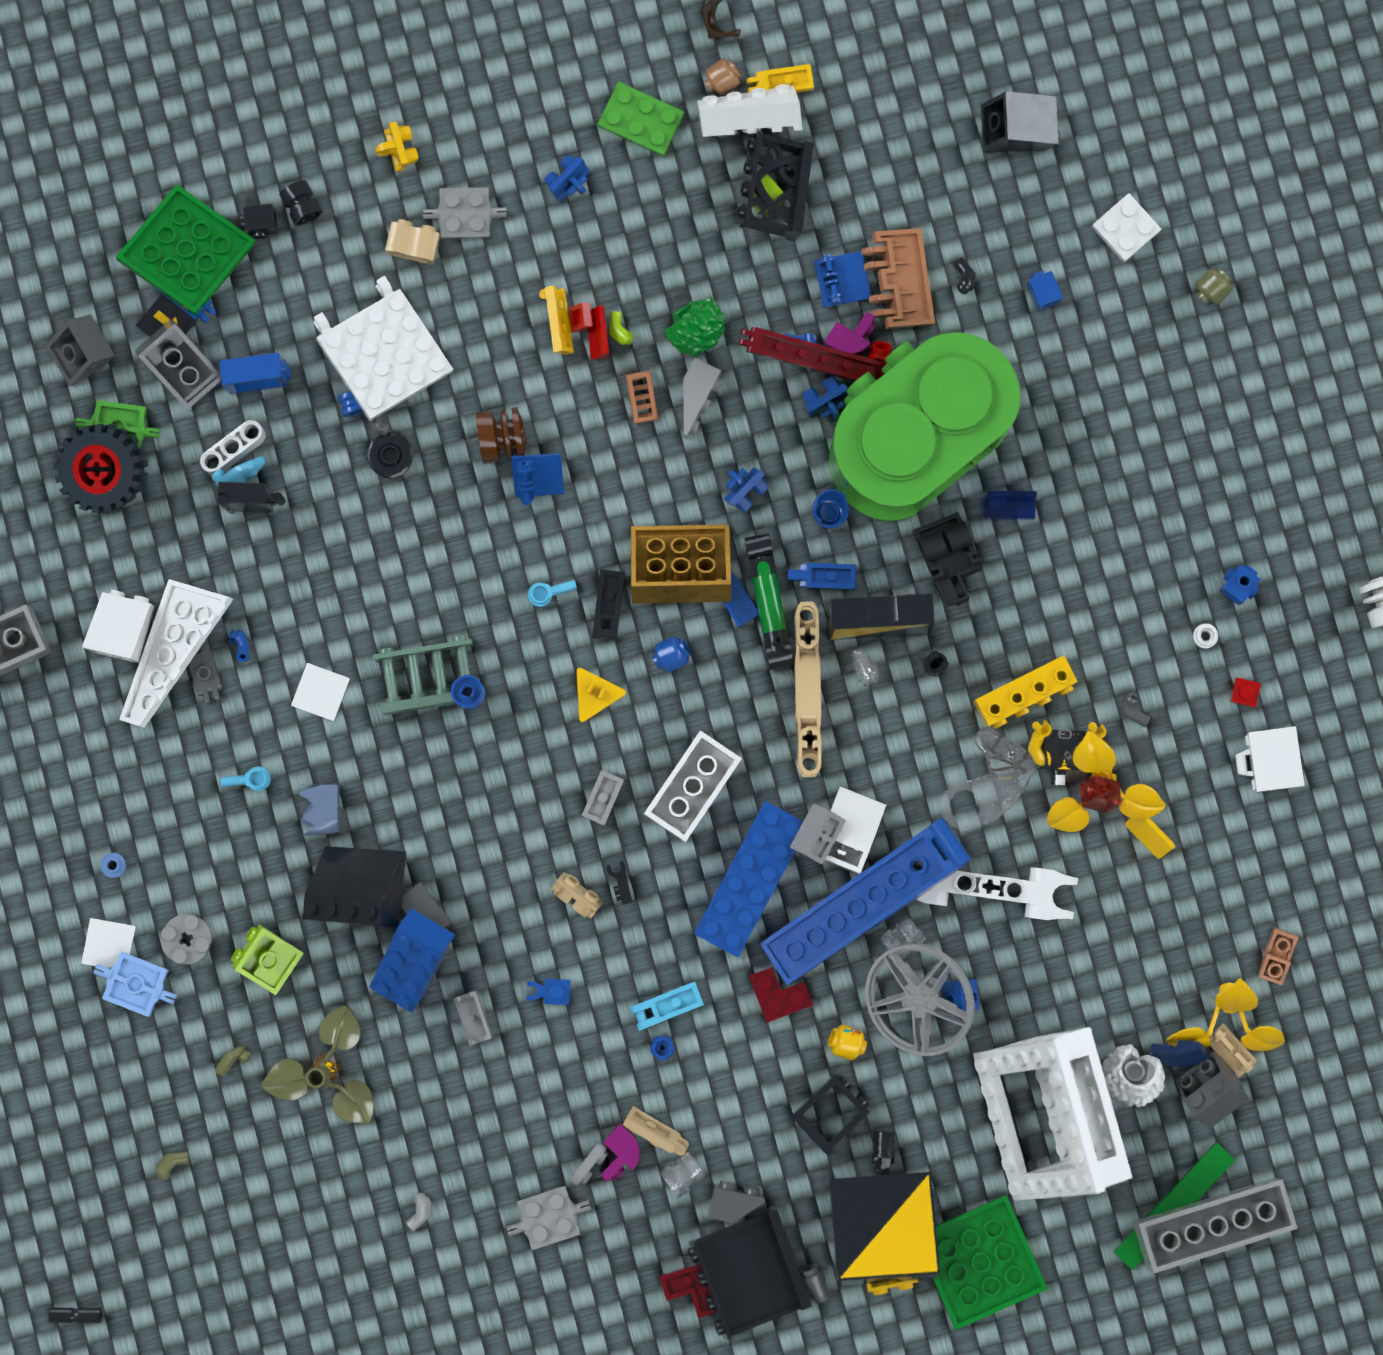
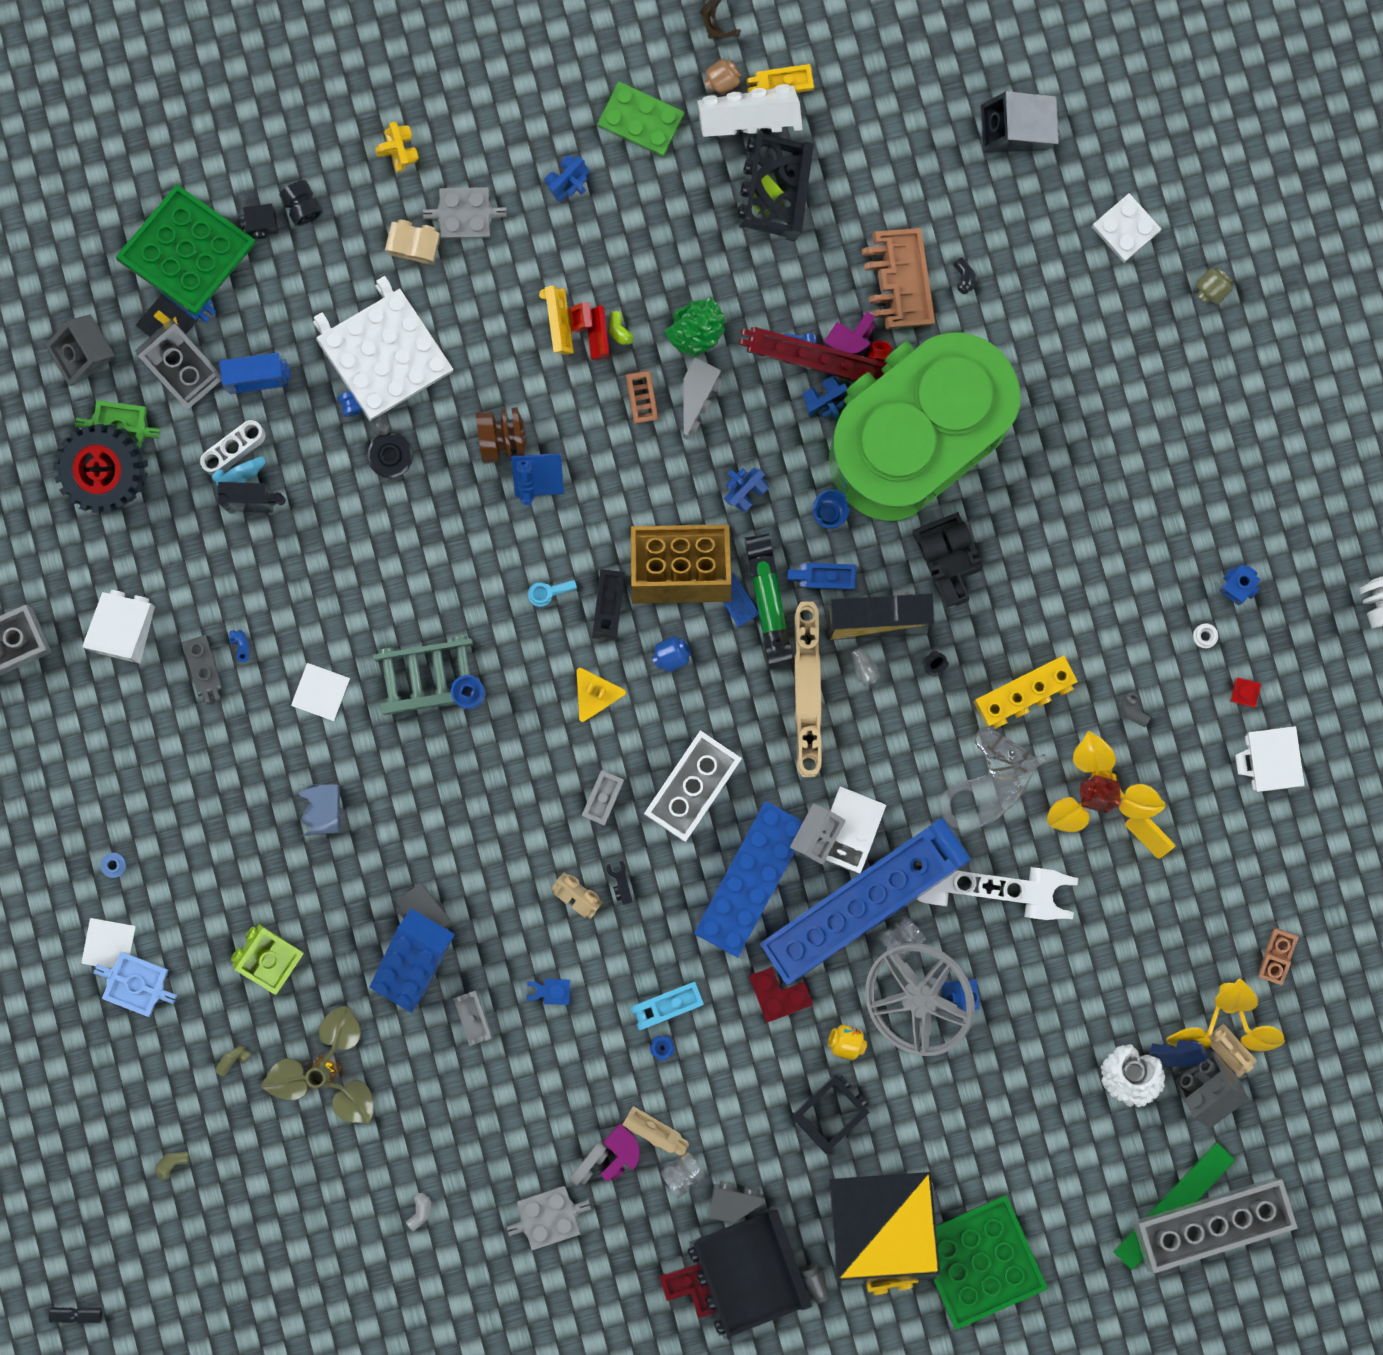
(176, 635): white wing -> none
(199, 945): light grey plate -> none
(256, 779): medium azure plate -> none
(356, 887): black slope -> none
(842, 279): blue hinge -> none
(883, 1151): black hinge -> none
(1010, 505): clear blue panel -> none
(1044, 290): blue brick -> none
(1055, 748): torso -> none
(1077, 1113): white plate -> none

